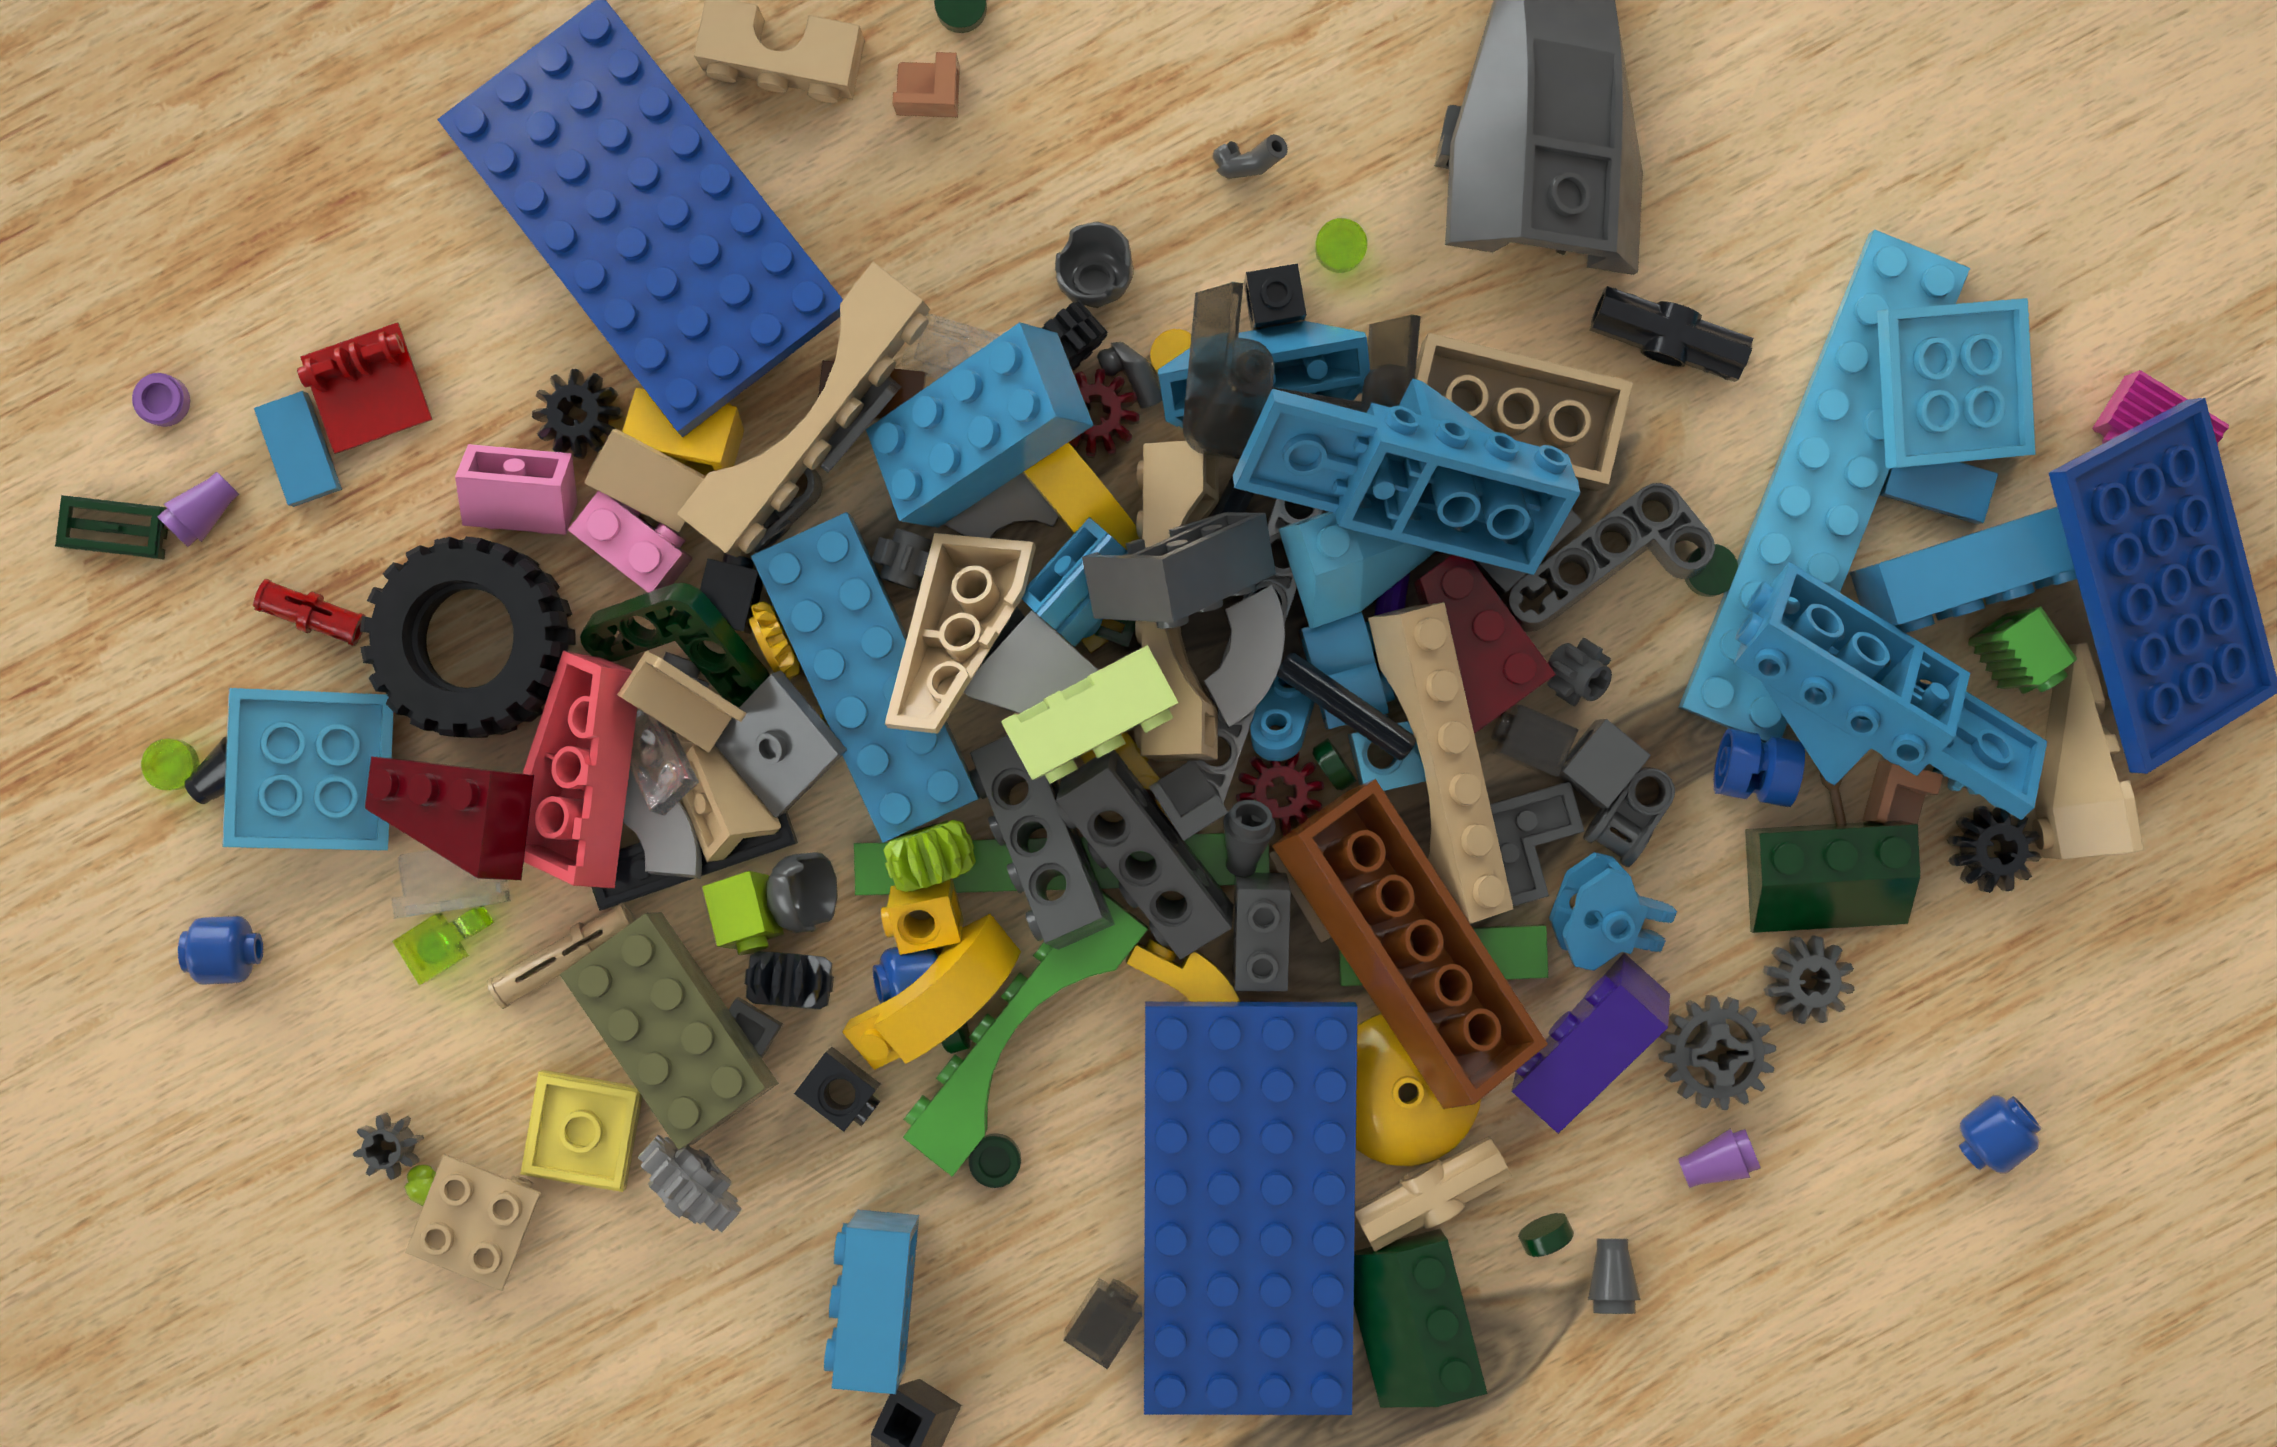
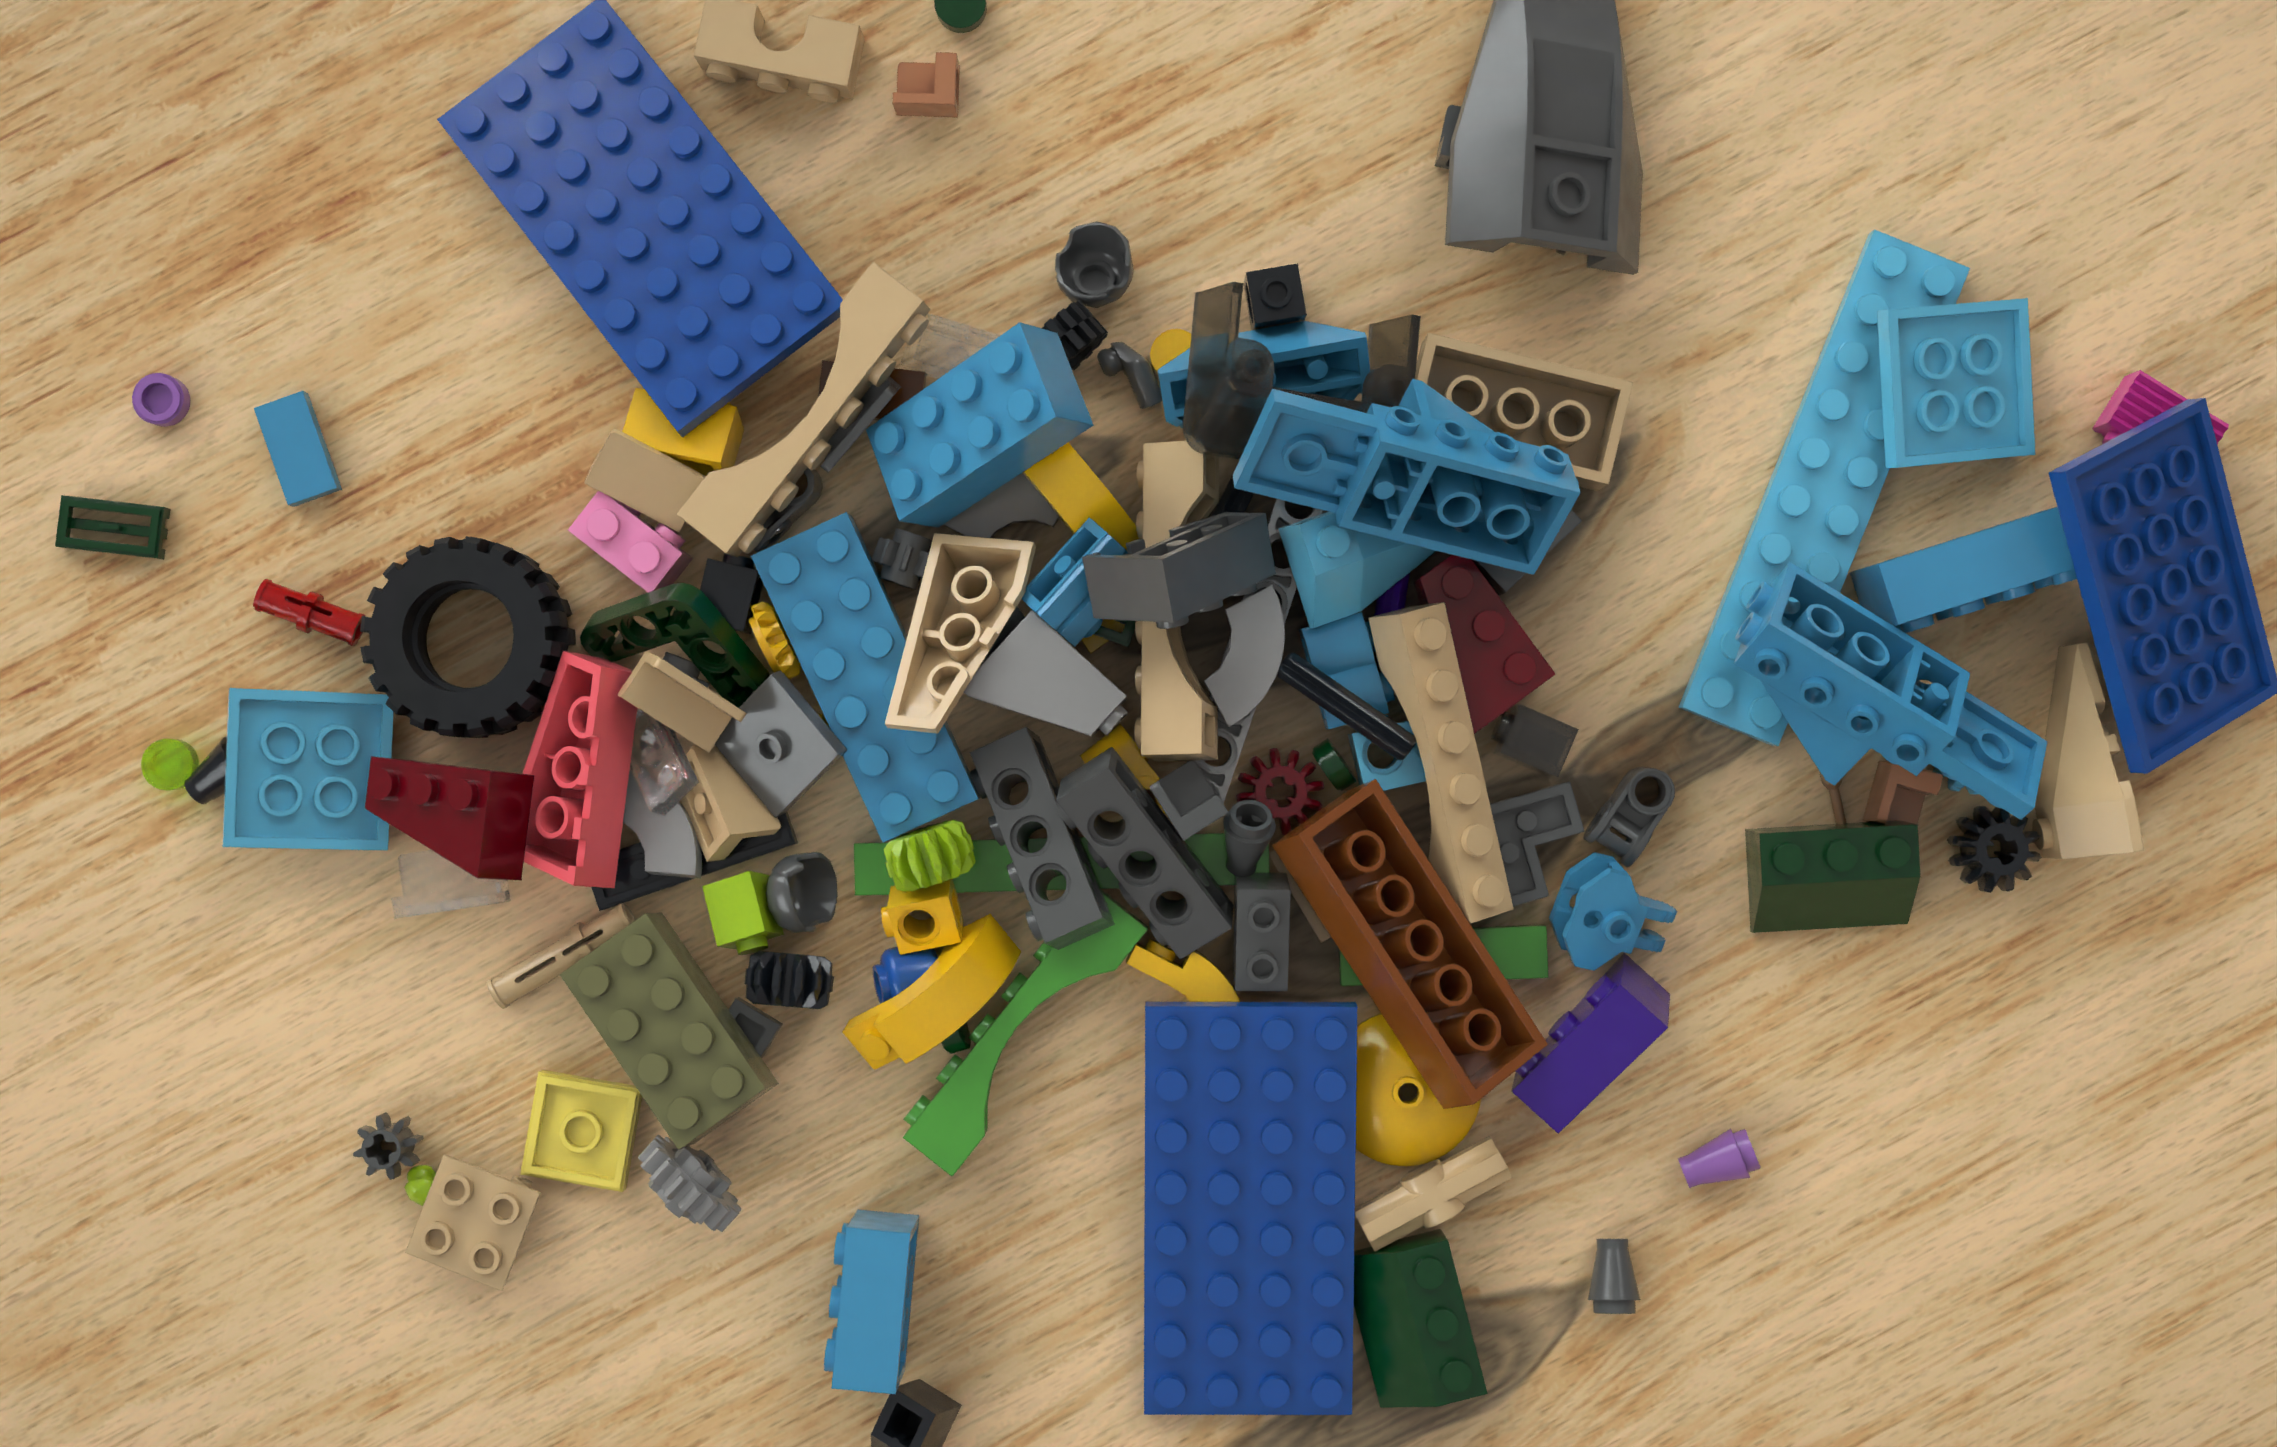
(198, 509): medium lavender cone -> none
(219, 950): blue head -> none
(365, 388): red hinge -> none
(437, 944): clear neon green plate -> none
(516, 489): bright pink brick -> none
(560, 424): black gear -> none
(816, 1094): black brick -> none
(995, 1161): dark green tile -> none
(1091, 715): yellowish green wedge -> none
(1104, 1321): clear smoke brick -> none
(1112, 405): dark red gear -> none
(1255, 162): dark grey arm -> none
(1285, 709): dark azure plate -> none
(1340, 245): clear neon green tile -> none
(1546, 1235): dark green tile -> none
(1579, 672): dark grey gear -> none
(1601, 565): dark grey beam -> none
(1603, 763): dark grey piece -> none
(1671, 334): black piece -> none
(1716, 576): dark green tile -> none
(1720, 1074): dark grey gear -> none
(1750, 766): blue wheel -> none
(1828, 985): dark grey gear -> none
(1943, 488): dark azure tile -> none
(1999, 1134): blue head -> none
(2023, 651): bright green brick -> none

